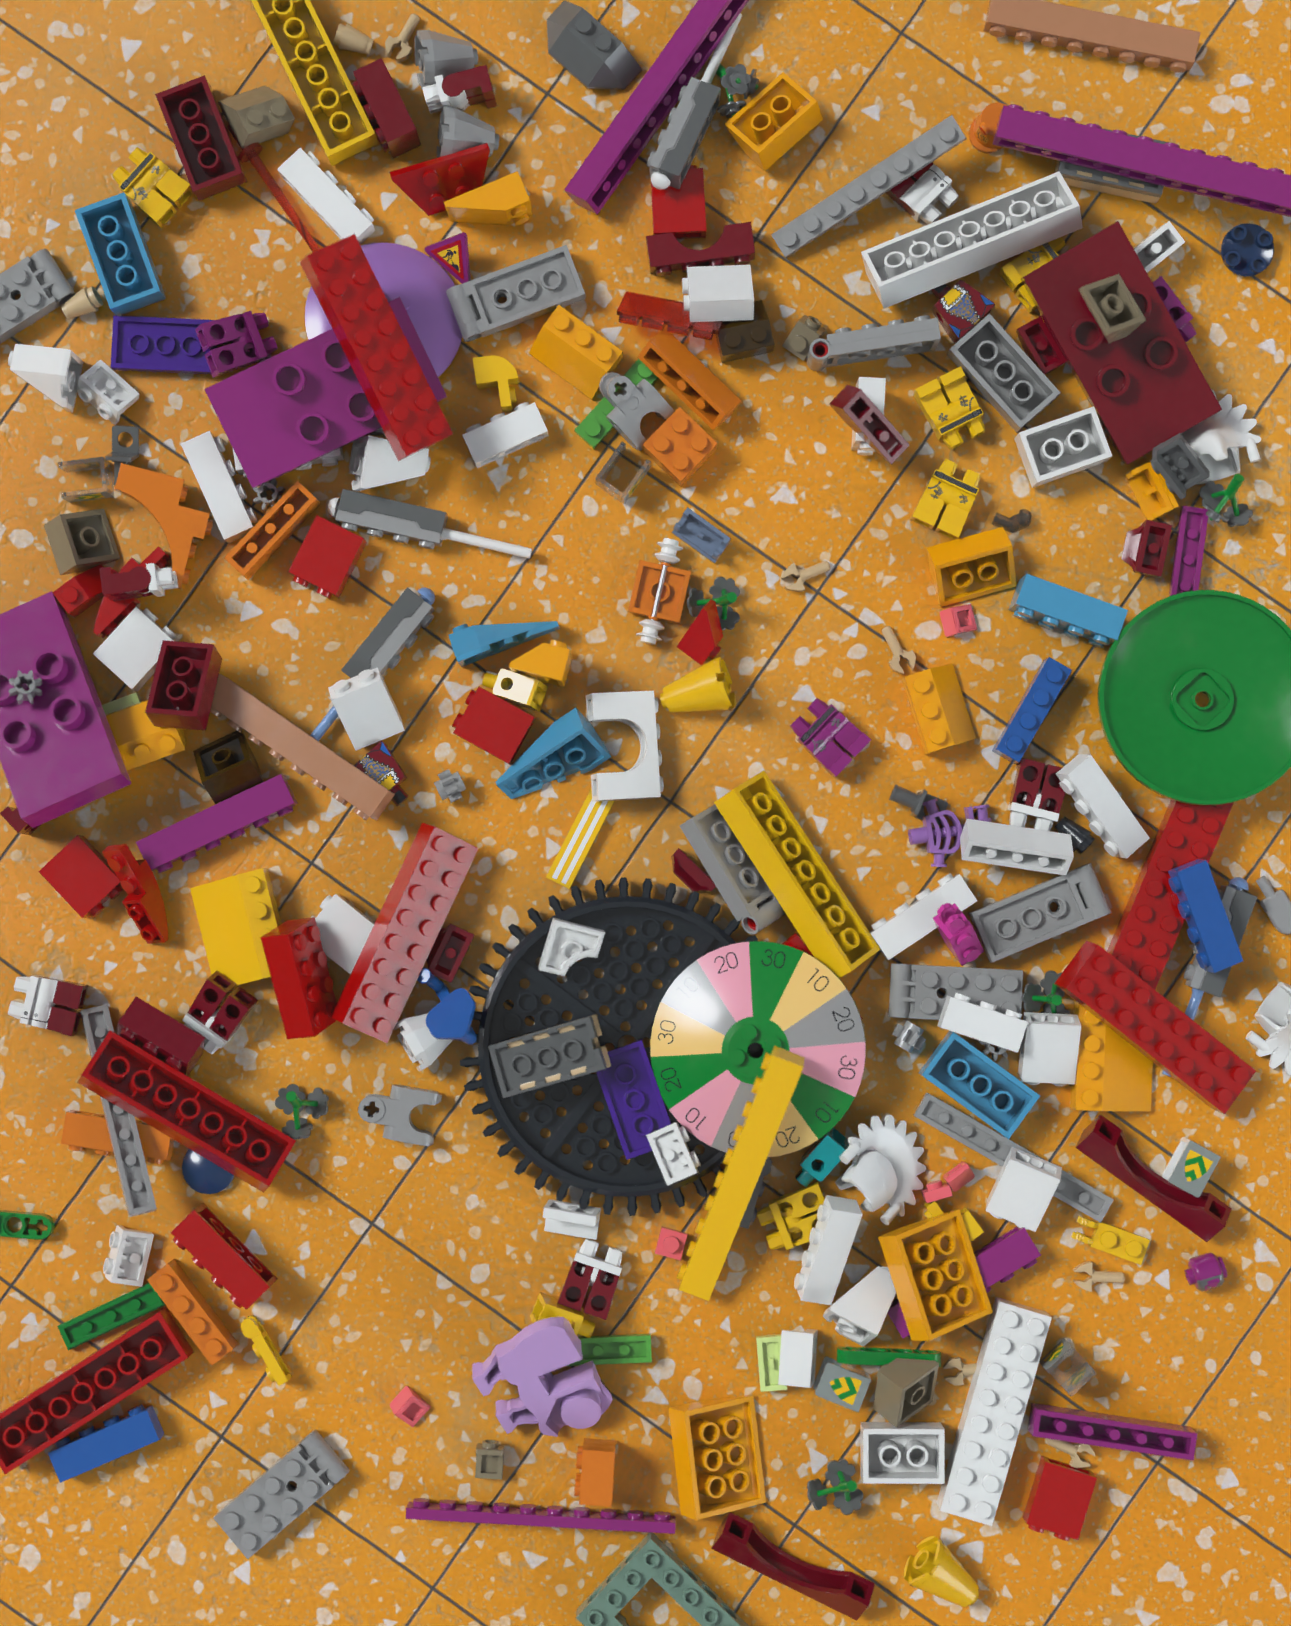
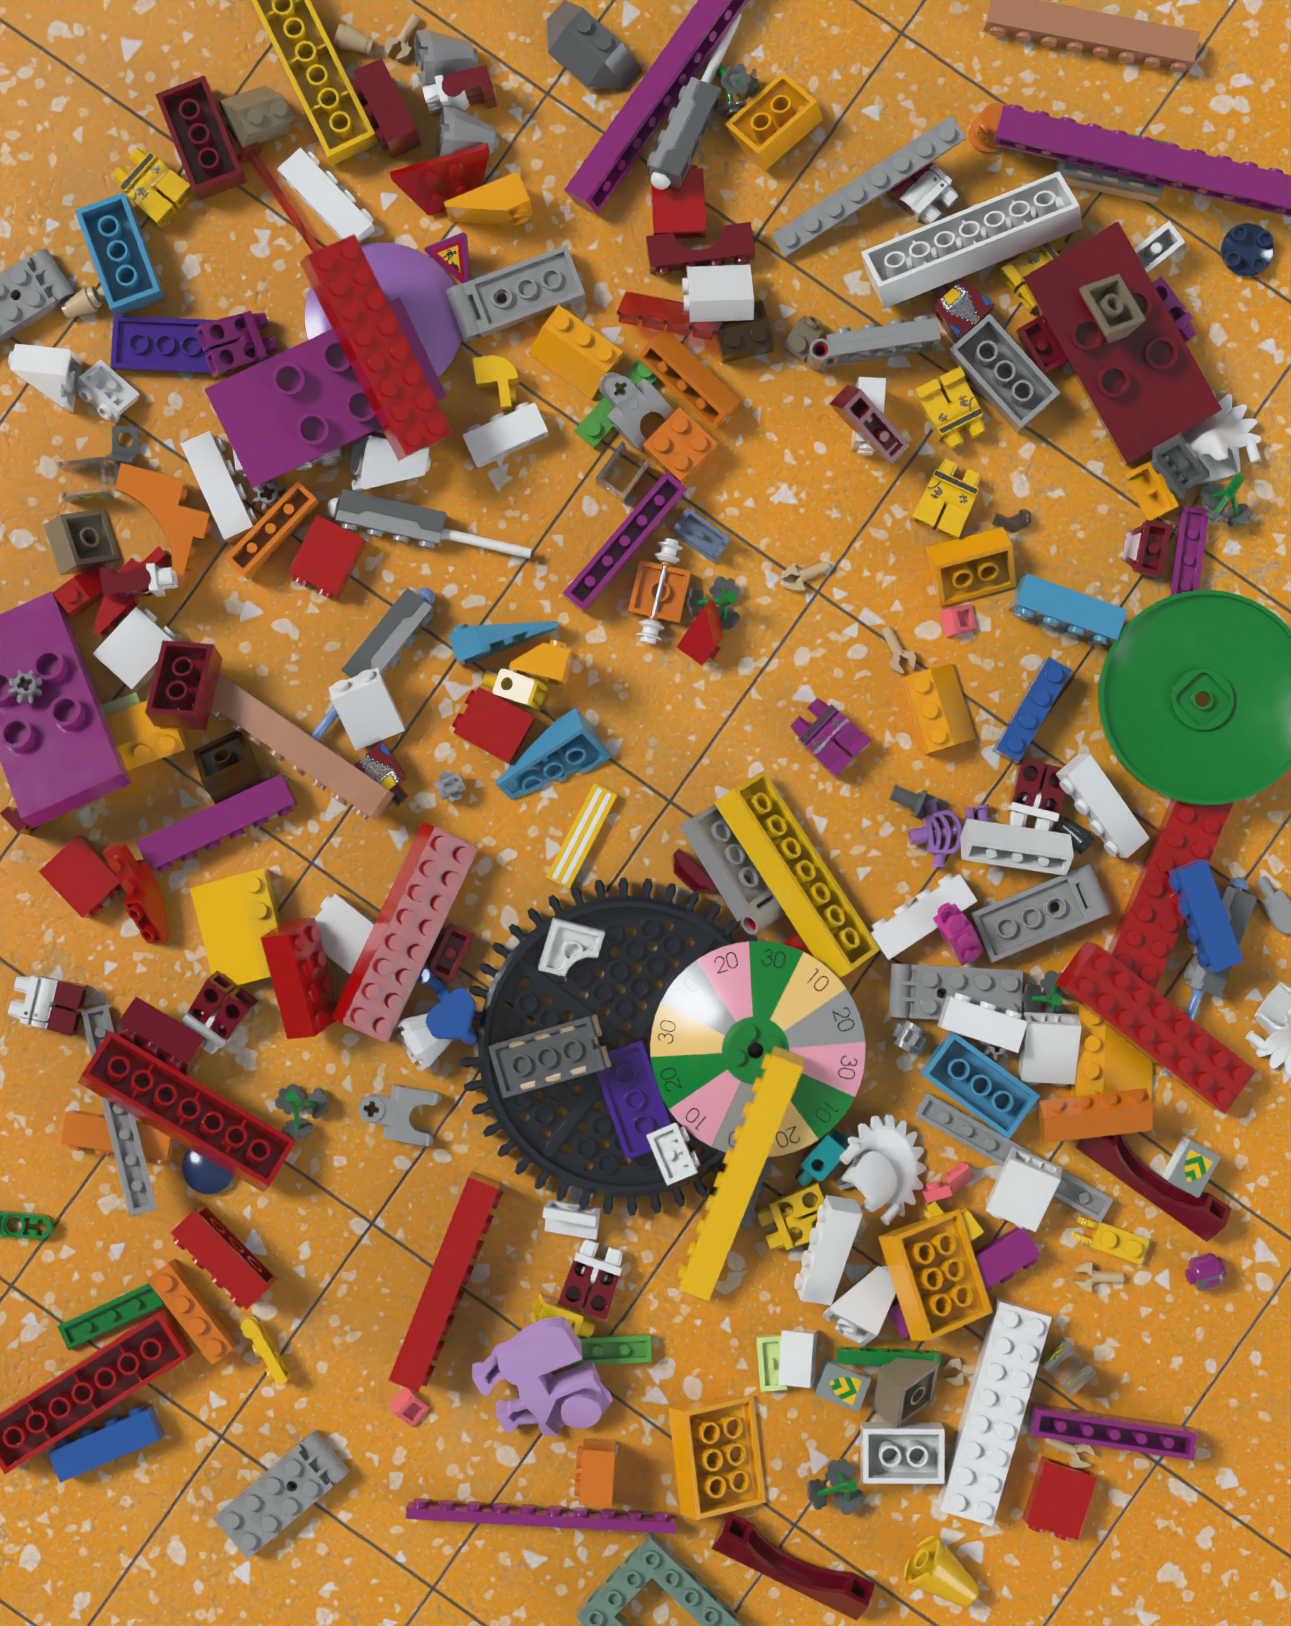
(128, 1256): white bracket -> none
(444, 1283): none -> red brick
(489, 1460): dark tan bracket -> none
(625, 542): none -> magenta brick
(637, 711): white arch -> none
(671, 1243): coral plate -> none
(701, 690): yellow cone -> none
(1063, 447): white brick -> none
(1095, 1115): none -> orange brick

